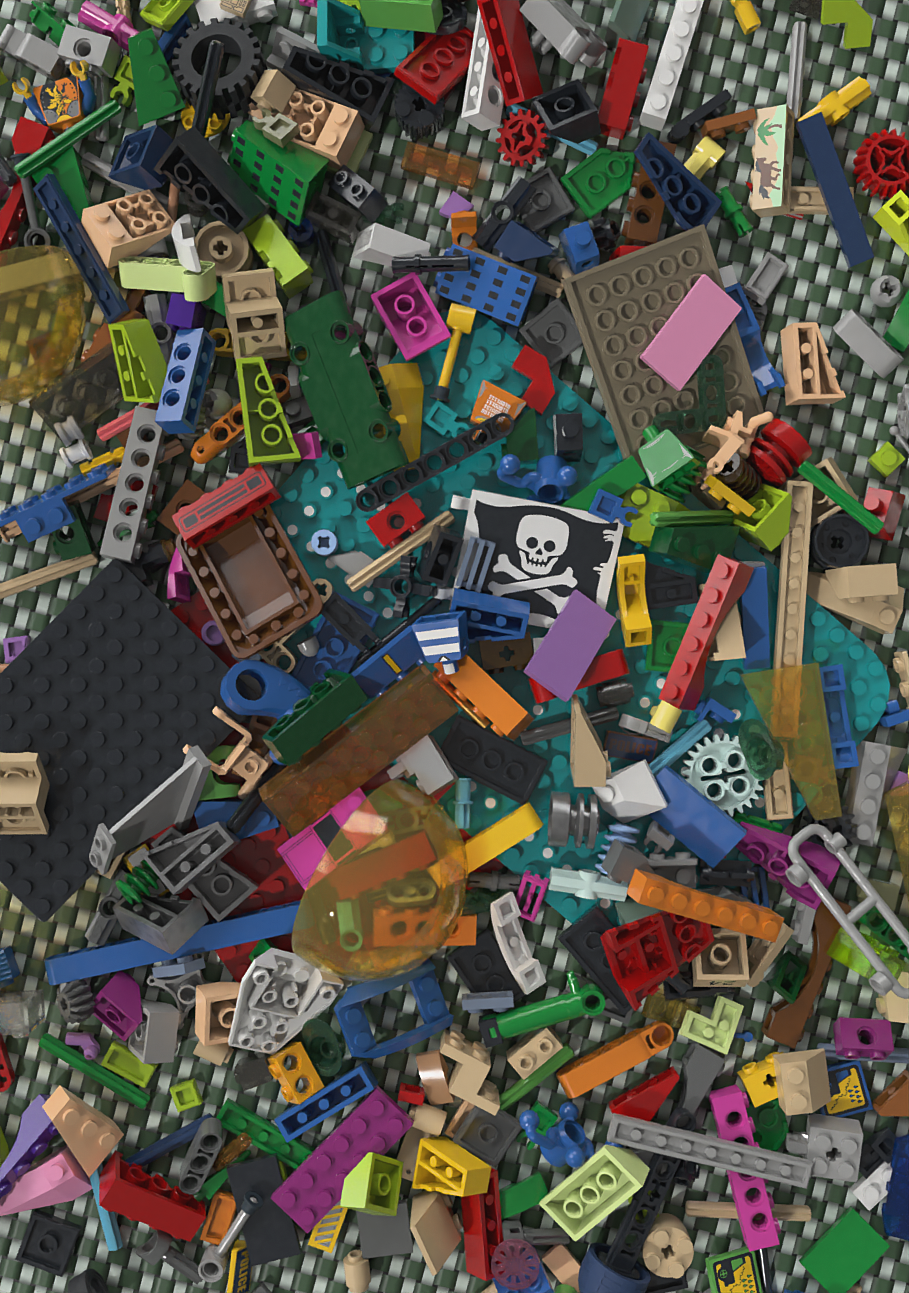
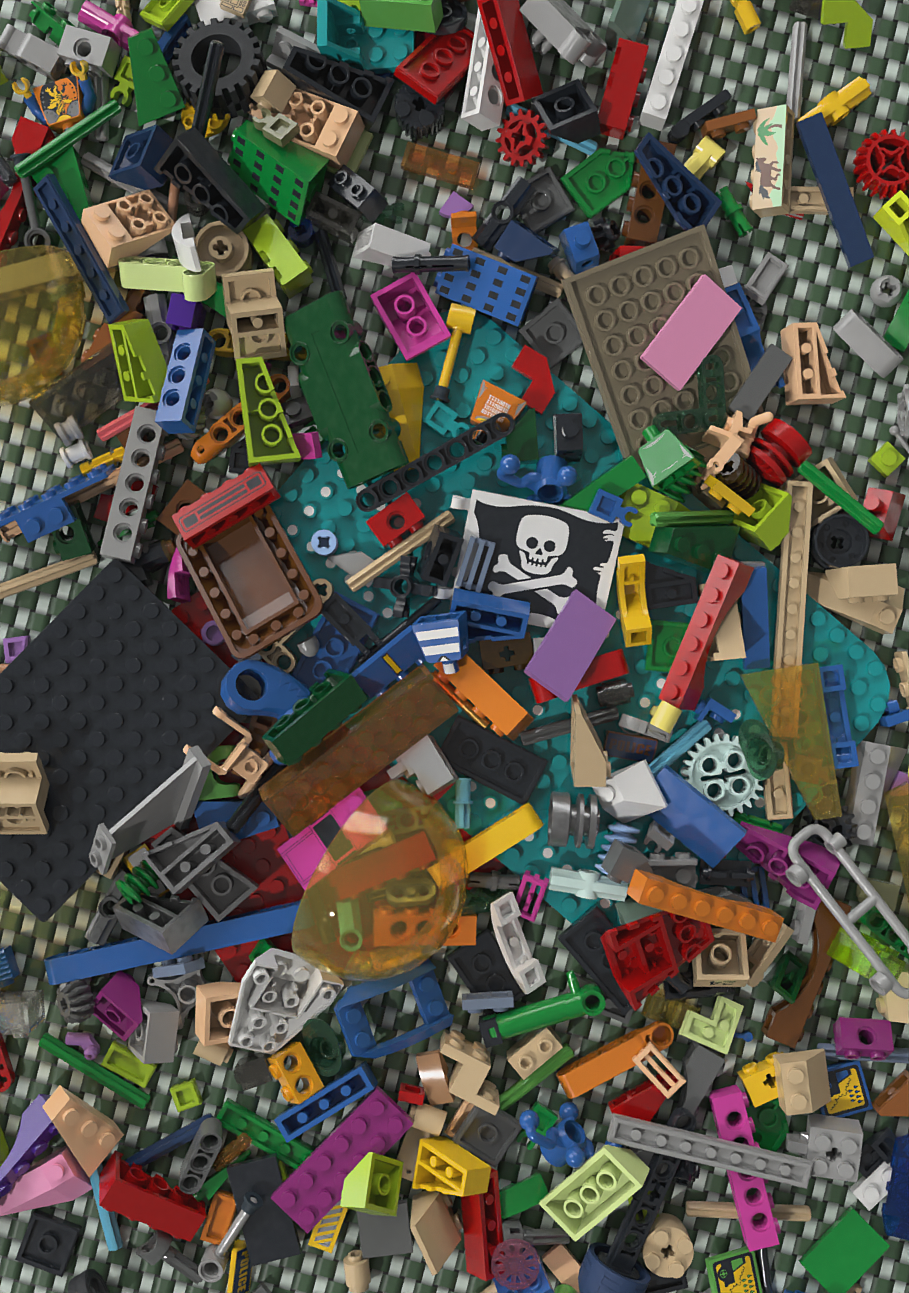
(643, 1053): none -> light nougat tile
(760, 382): none -> dark grey tile

